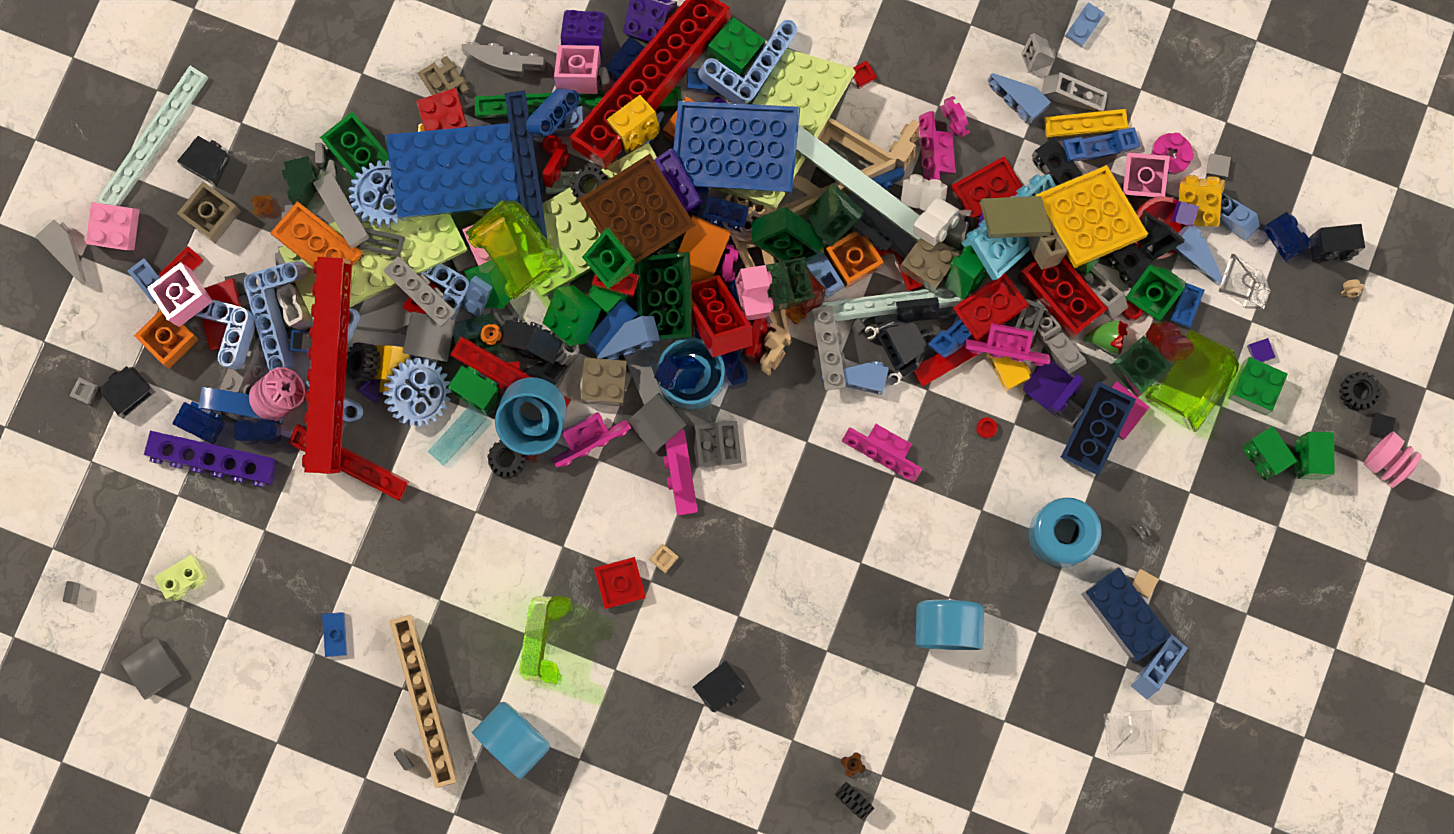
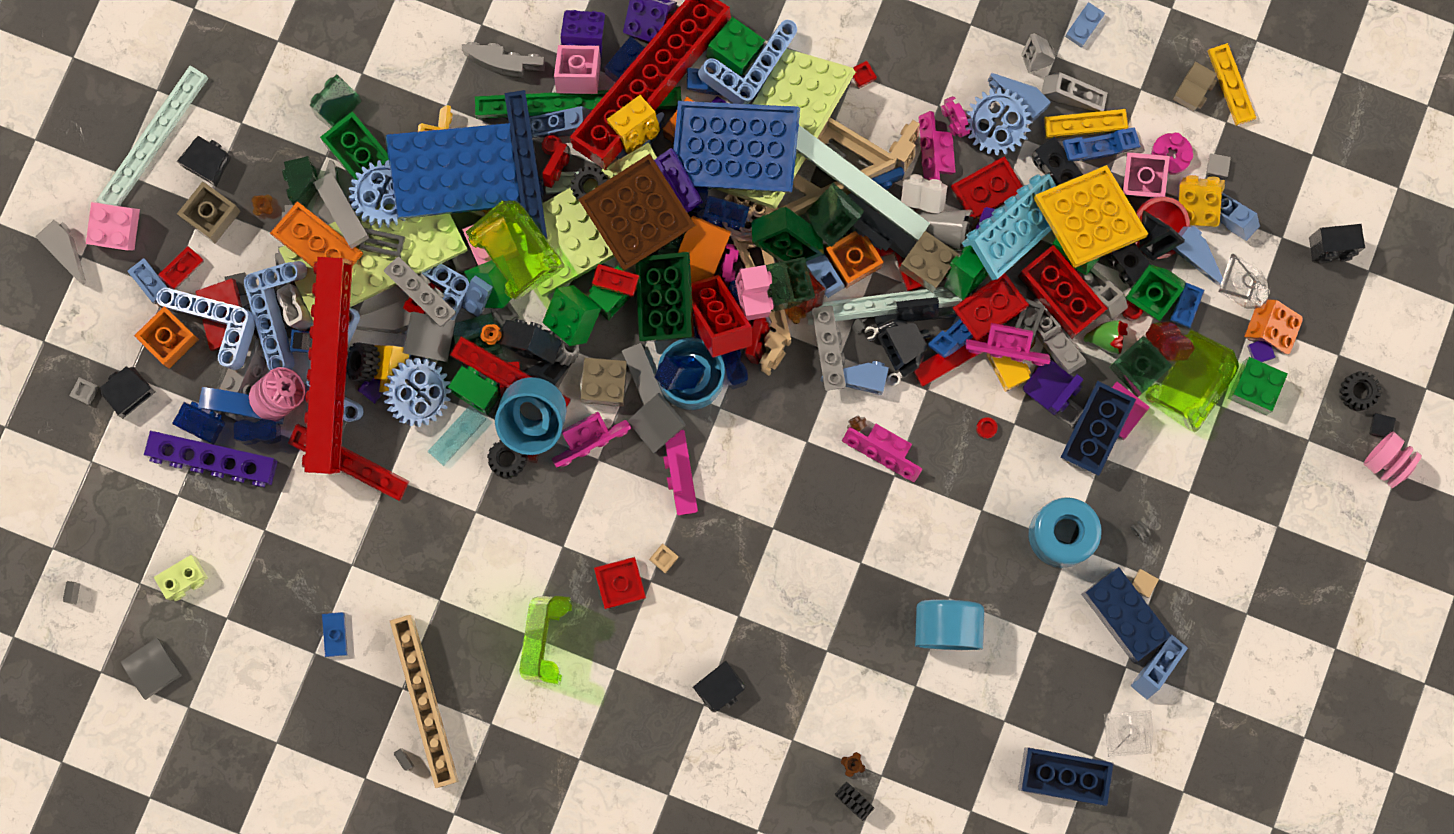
(179, 294): bright pink brick -> none
(320, 155): light grey tile -> none
(334, 101): none -> clear green slope
(436, 82): dark tan plate -> none
(442, 111): red plate -> none
(511, 739): dark azure piece -> none
(552, 111): blue beam -> none
(604, 80): dark grey tile -> none
(609, 259): green slope -> none
(610, 326): blue beam -> none
(631, 336): medium blue slope -> none
(717, 444): dark grey slope -> none
(857, 423): none -> reddish brown plate
(936, 221): white brick -> none
(982, 111): none -> light blue gear
(1015, 217): olive tile -> none
(1047, 249): dark tan slope -> none
(1065, 776): none -> dark blue brick
(1185, 213): tile -> none
(1194, 87): none -> dark tan brick
(1231, 84): none -> yellow tile
(1268, 453): green brick -> none
(1275, 325): none -> orange bracket
(1287, 236): clear blue brick -> none
(1315, 455): green brick -> none
(1352, 288): tan plate -> none

